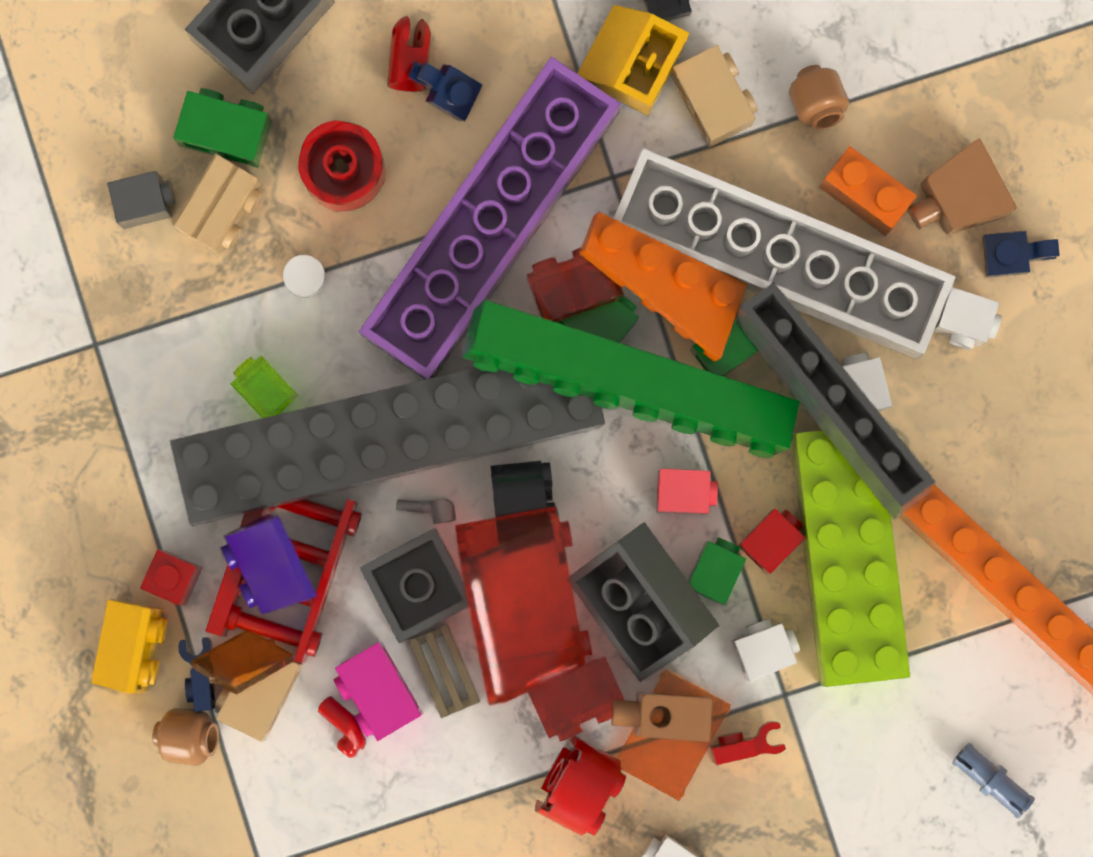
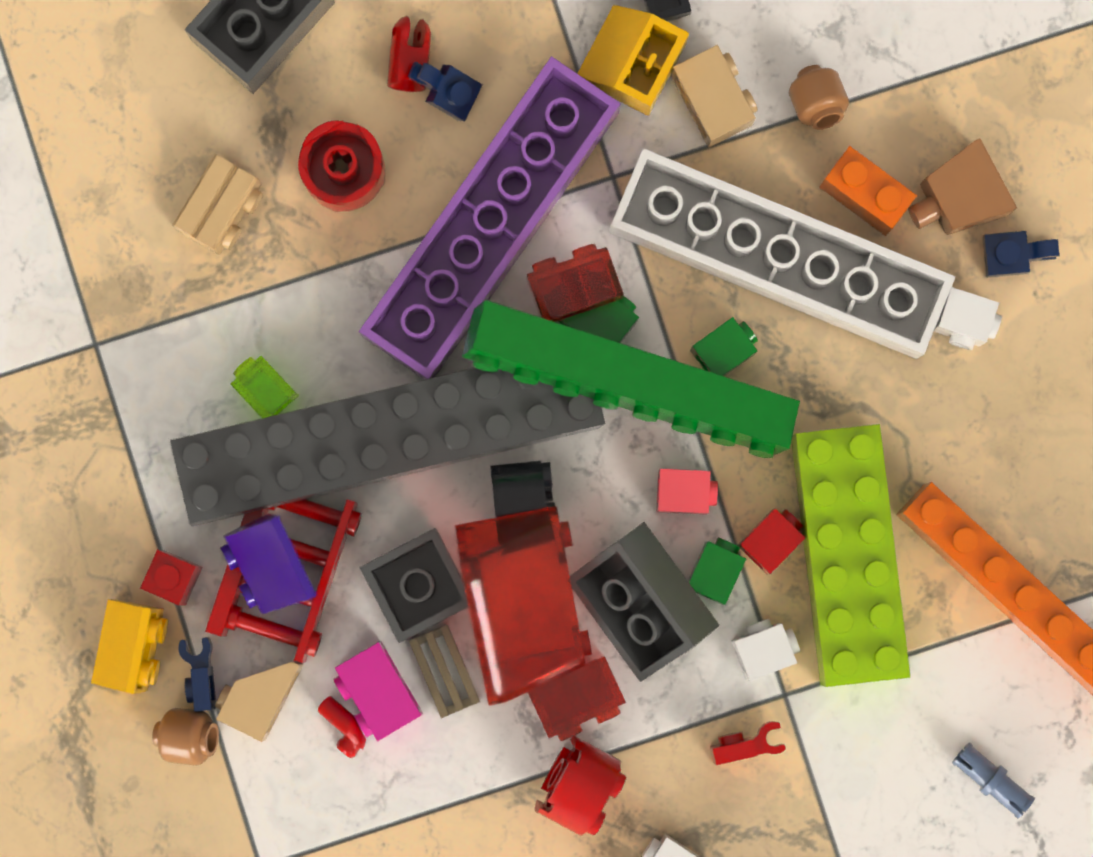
(141, 199): dark grey brick -> none
(223, 127): green brick -> none
(242, 661): clear orange piece -> none
(304, 276): white tile -> none
(441, 509): light grey hand -> none
(669, 762): clear orange piece -> none
(677, 286): orange wing -> none
(683, 716): medium nougat torso -> none
(834, 401): dark grey brick -> none
(869, 378): white brick -> none

